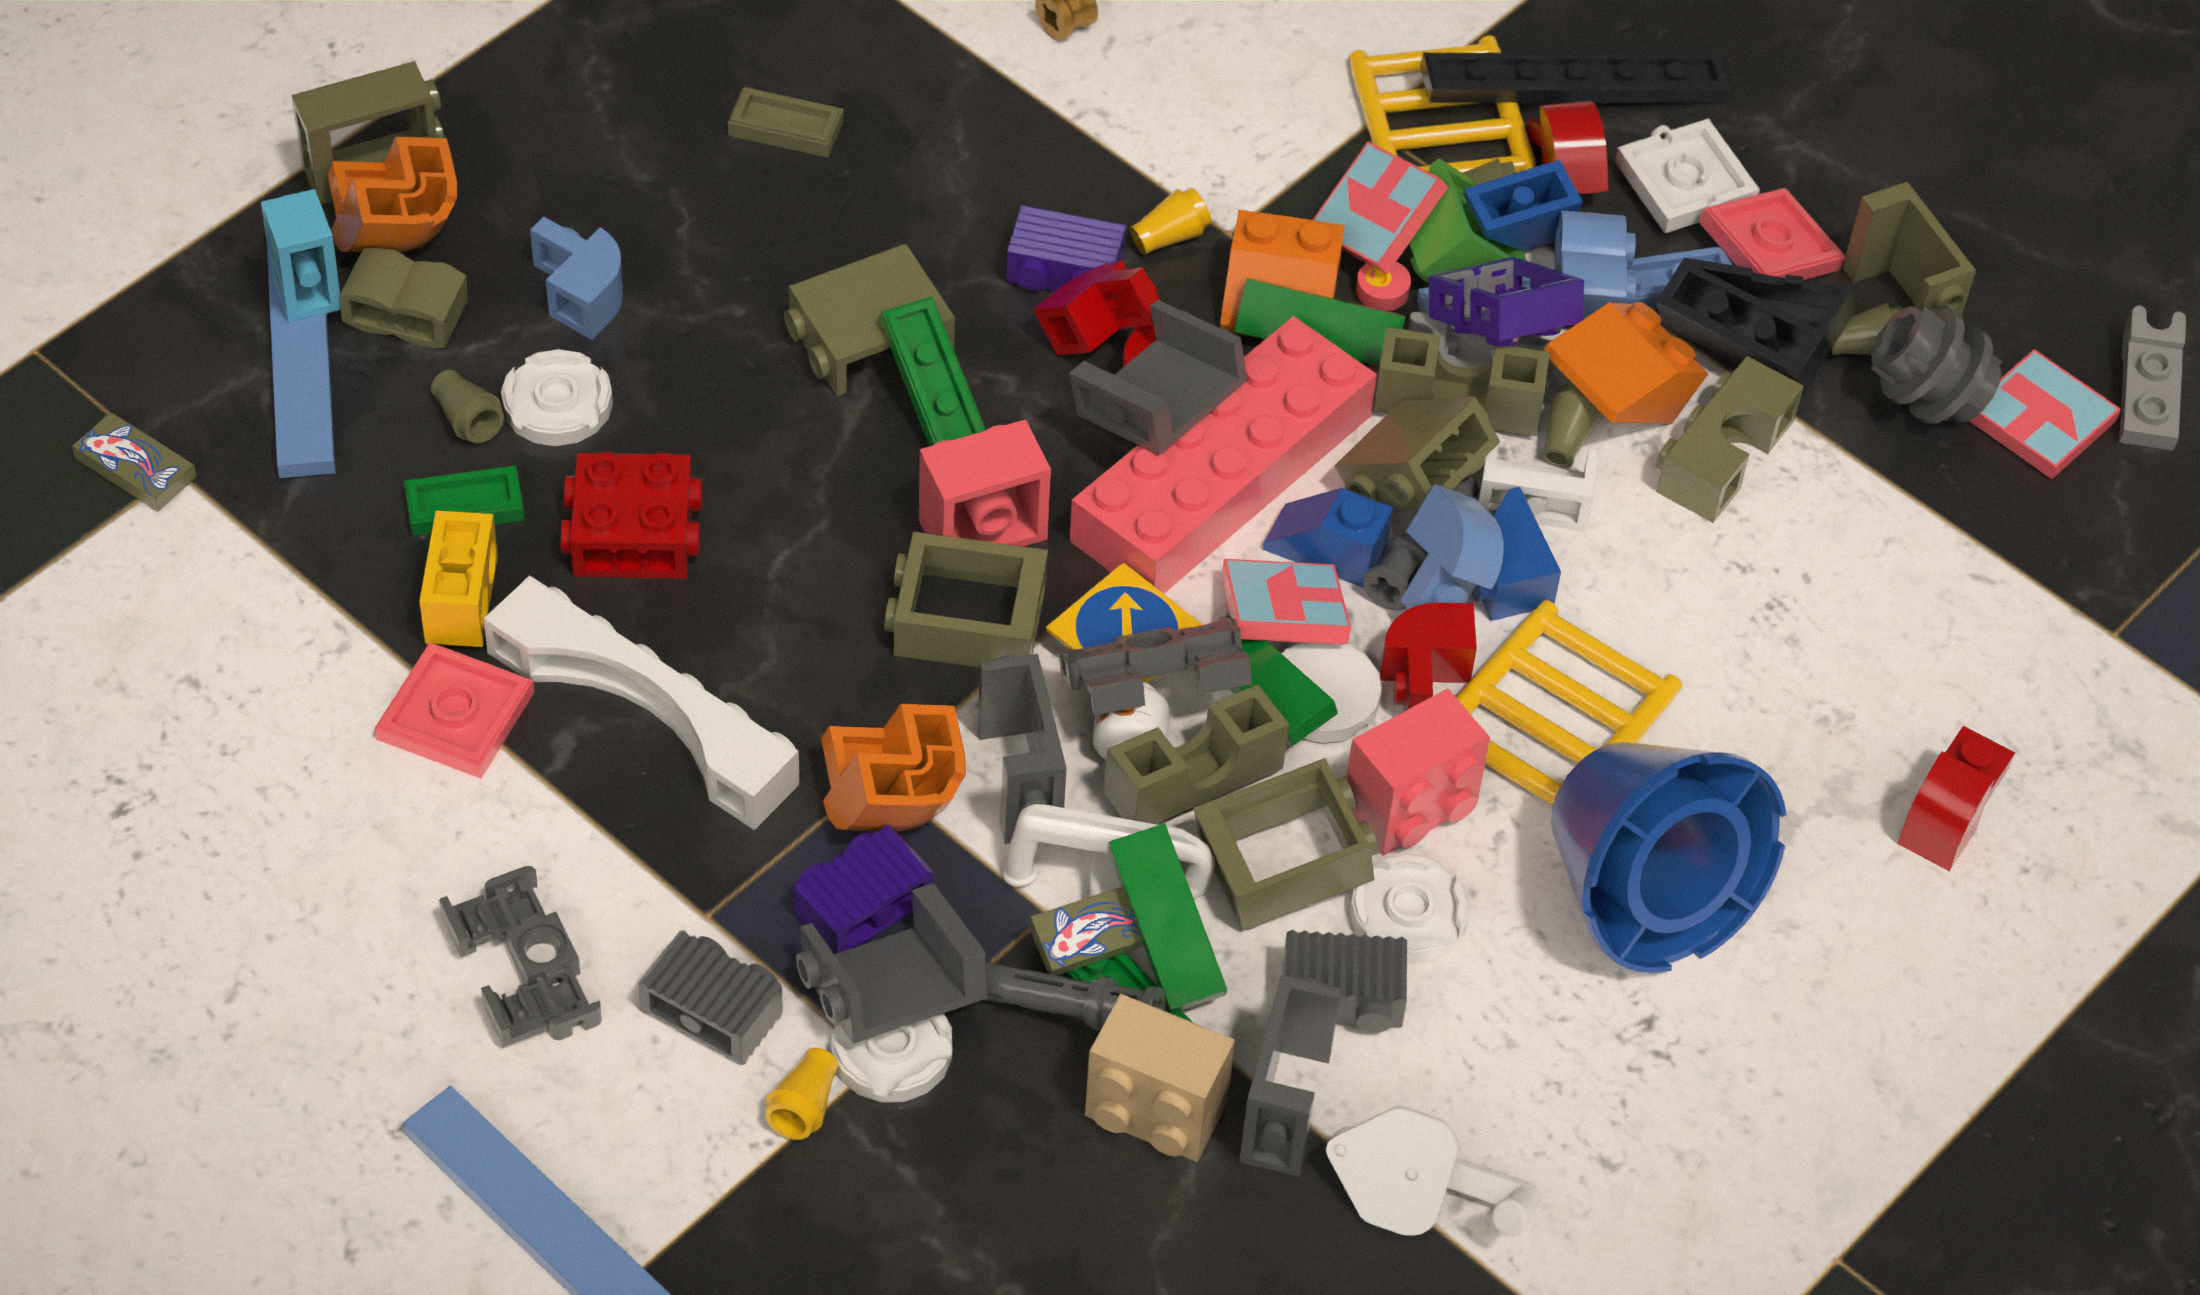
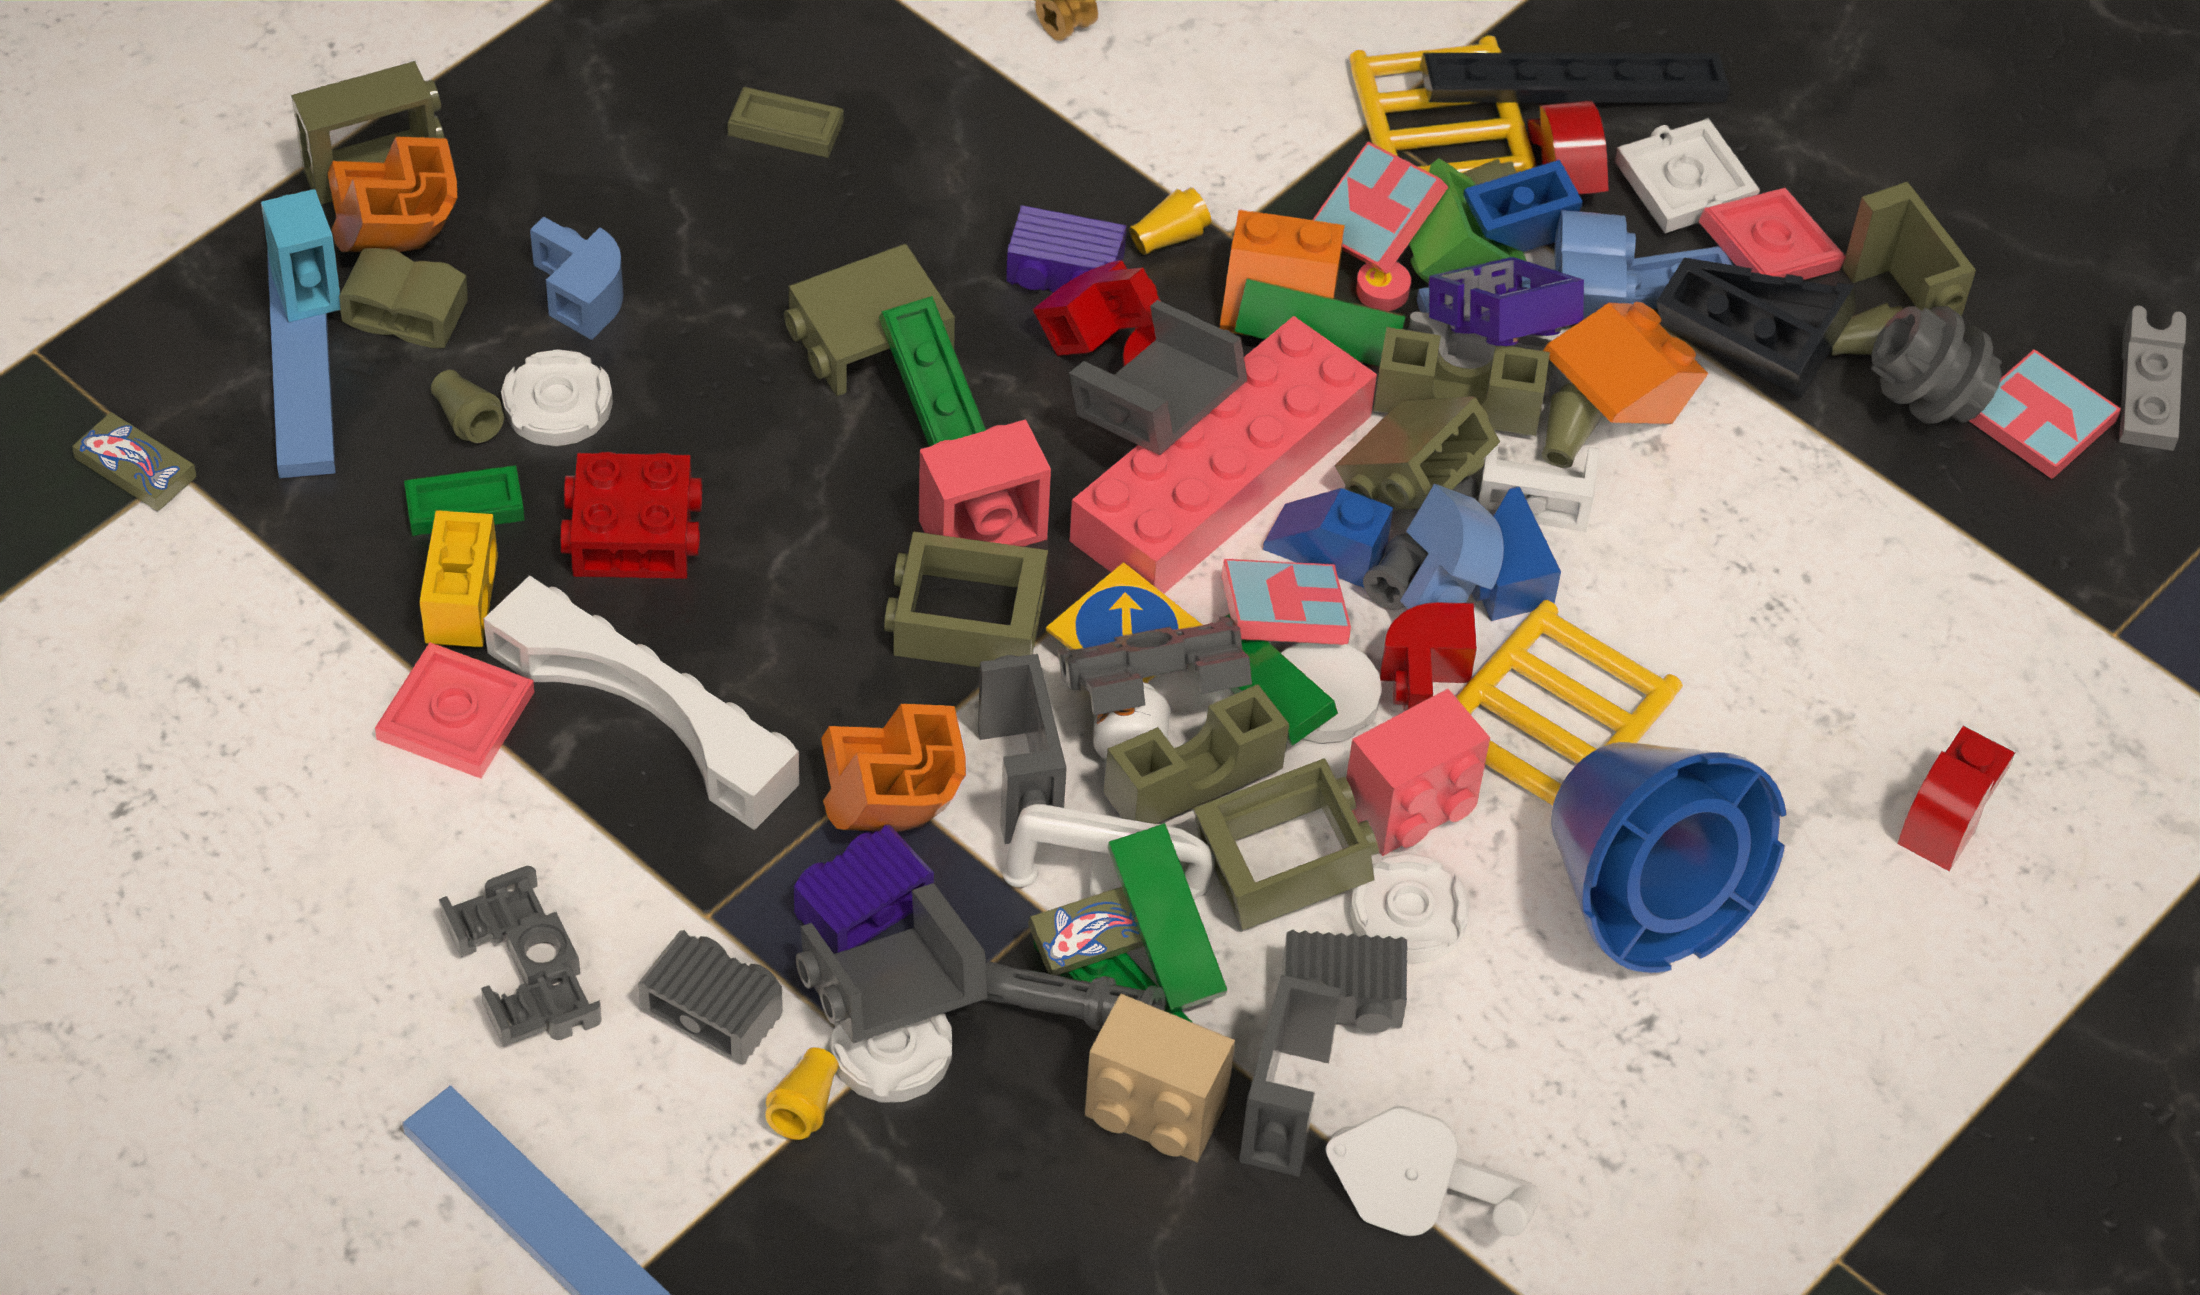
(1745, 407): olive arch -> none

